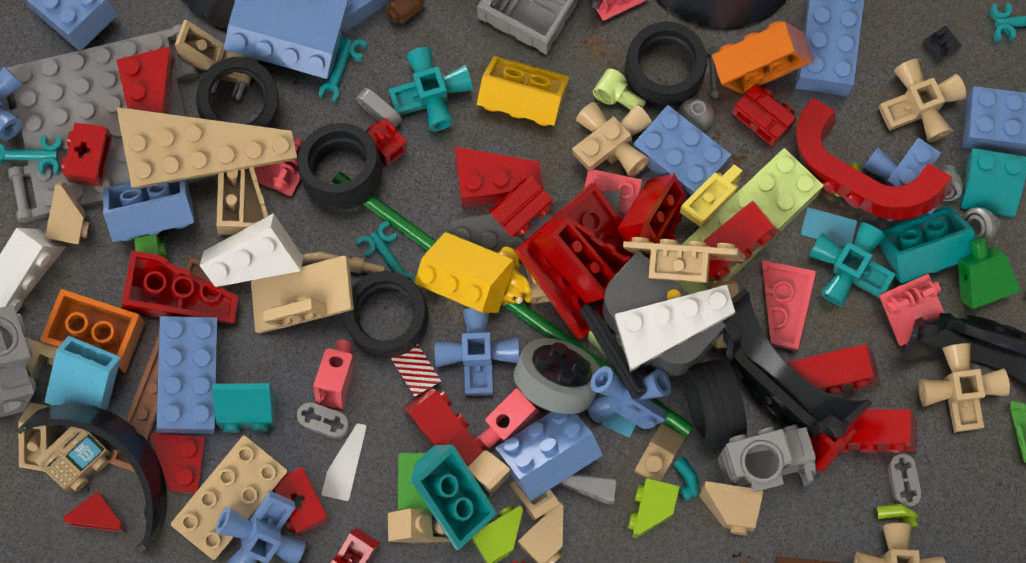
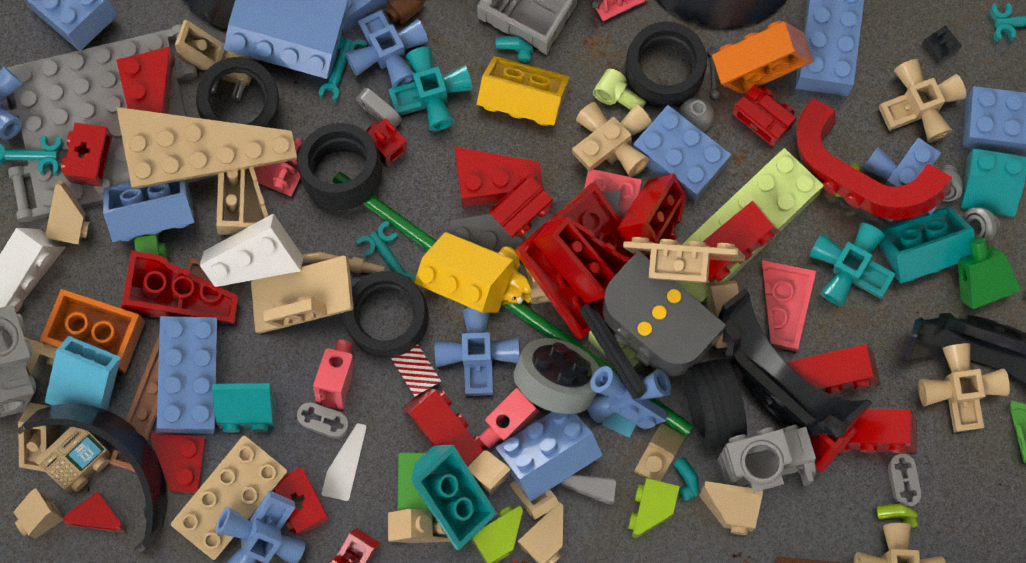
(37, 514): none -> tan slope
(386, 47): none -> medium blue brick
(518, 44): none -> teal arm
(662, 325): white wing -> none
(711, 196): light yellow hinge -> none
(836, 227): medium azure sticker -> none
(910, 302): coral hinge -> none

